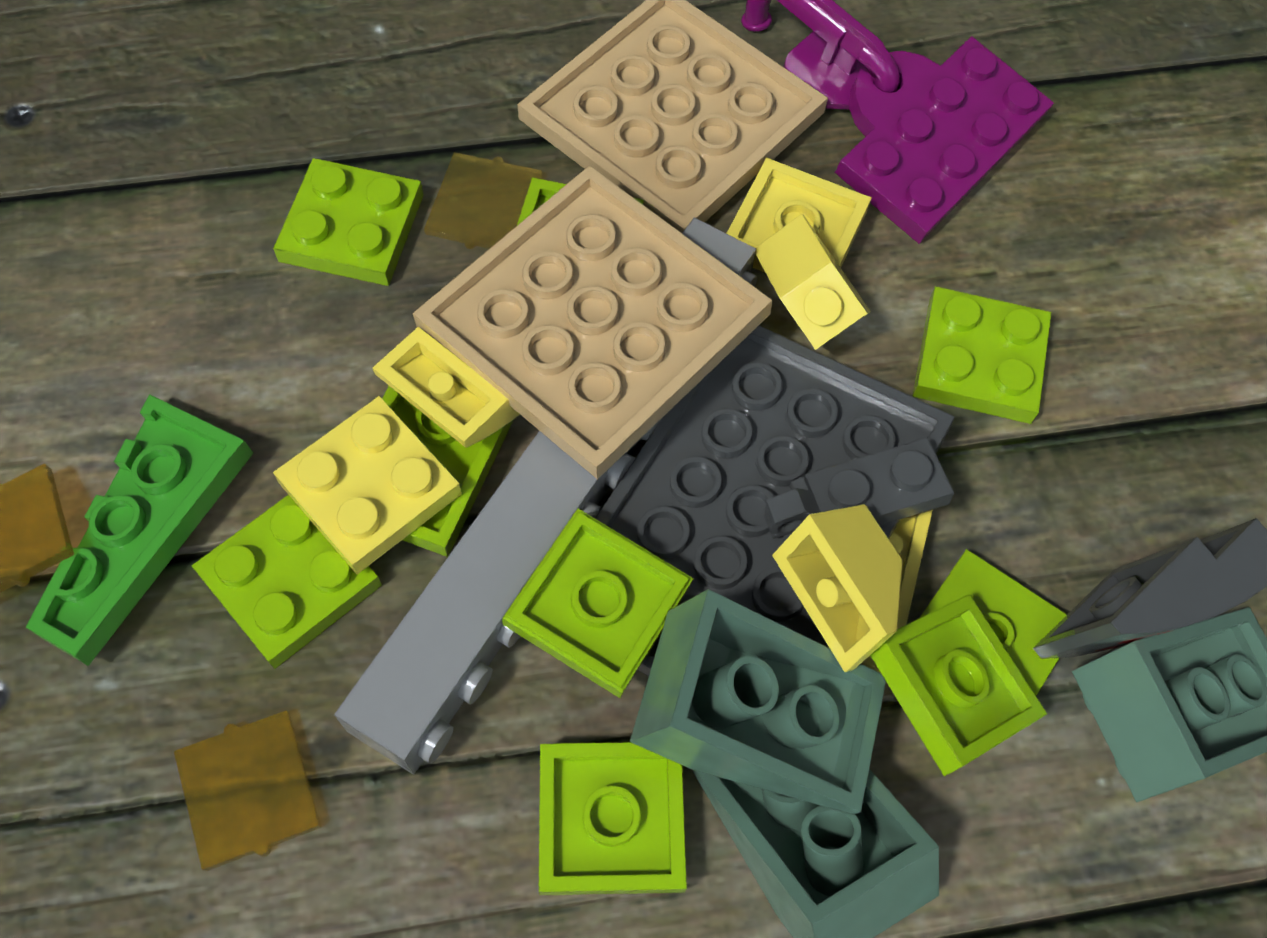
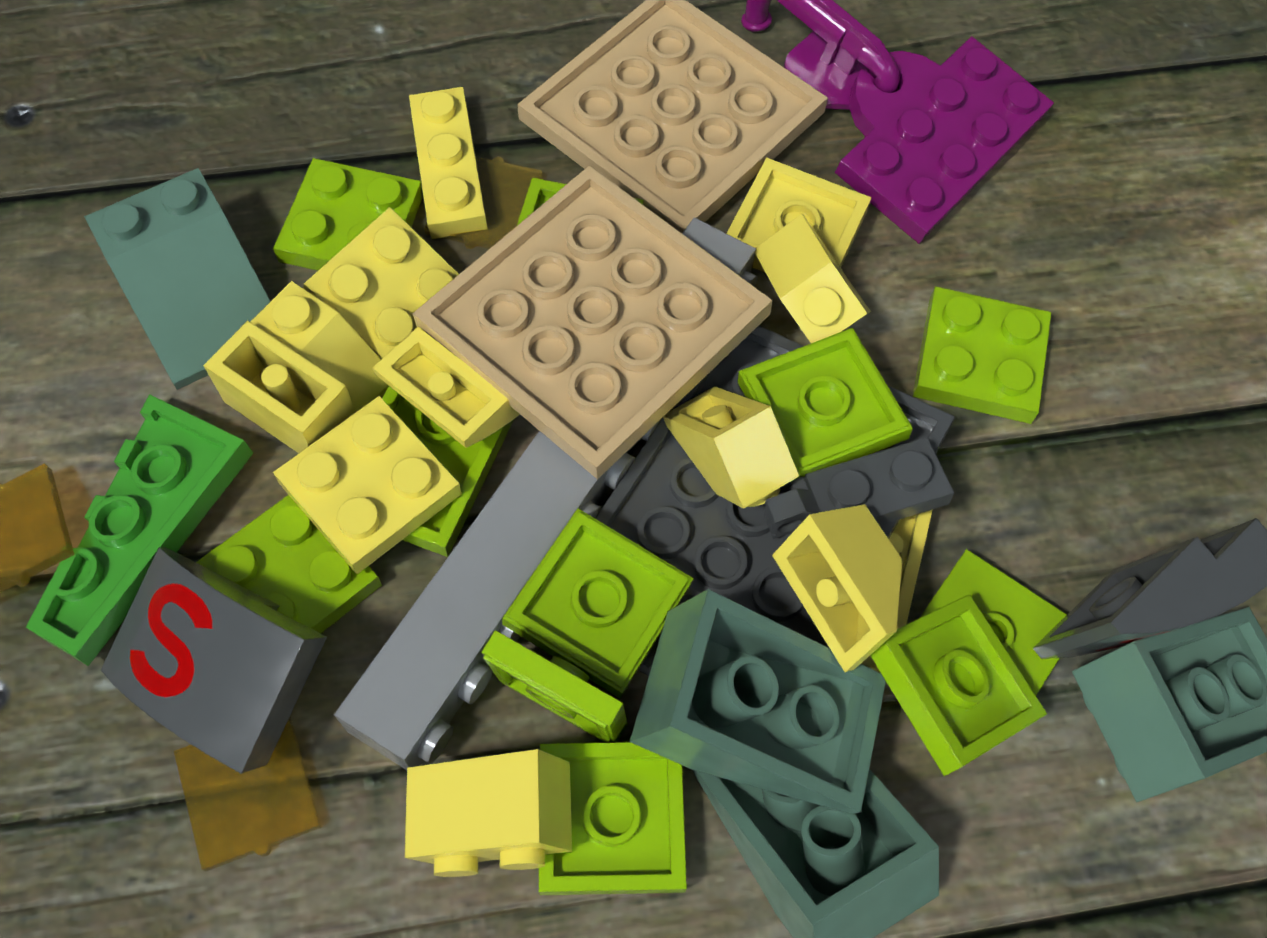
(180, 271): none -> sand green slope
(211, 661): none -> dark grey slope
(278, 388): none -> light yellow brick
(324, 340): none -> light yellow slope
(382, 281): none -> light yellow plate
(447, 162): none -> light yellow plate
(488, 810): none -> light yellow brick
(556, 687): none -> lime plate
(734, 445): none -> light yellow slope
(828, 402): none -> lime plate

